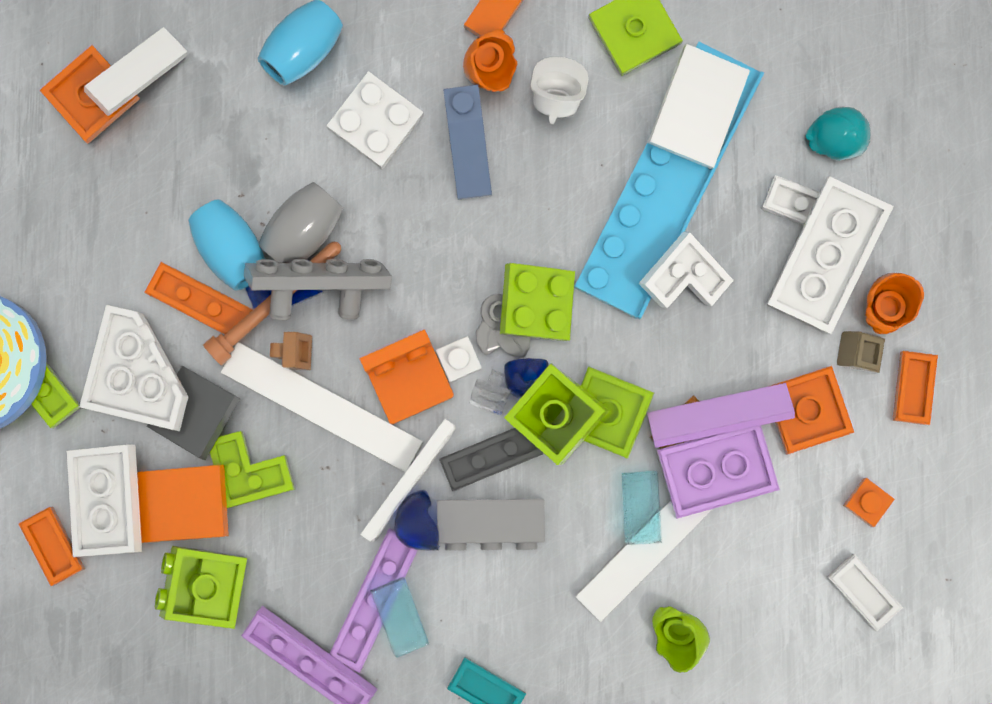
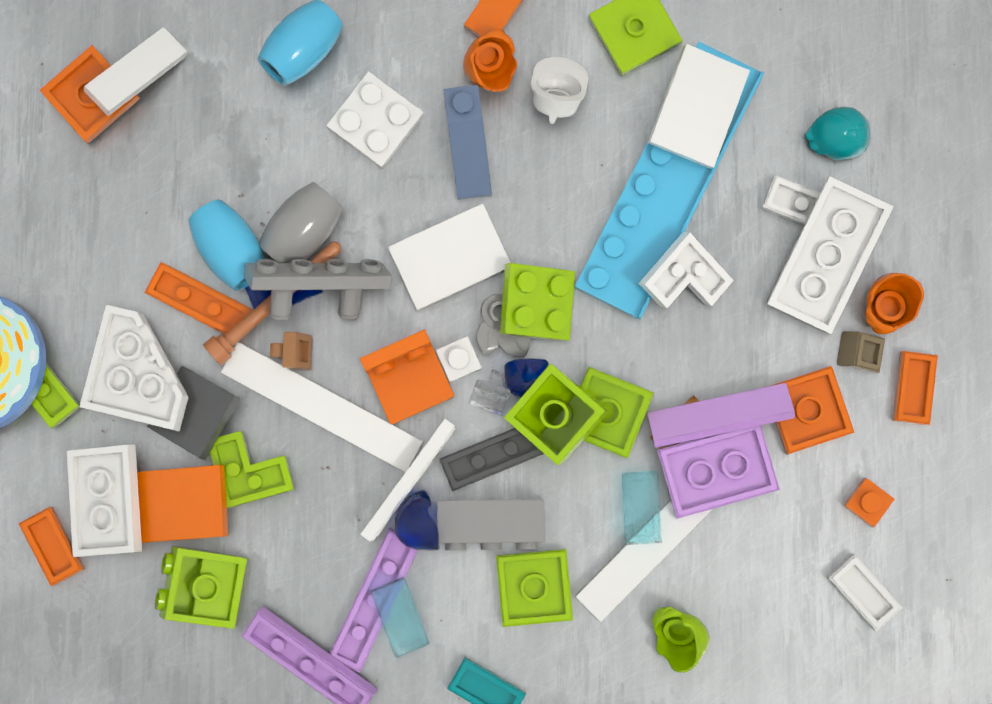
(449, 257): none -> white tile
(534, 587): none -> lime tile

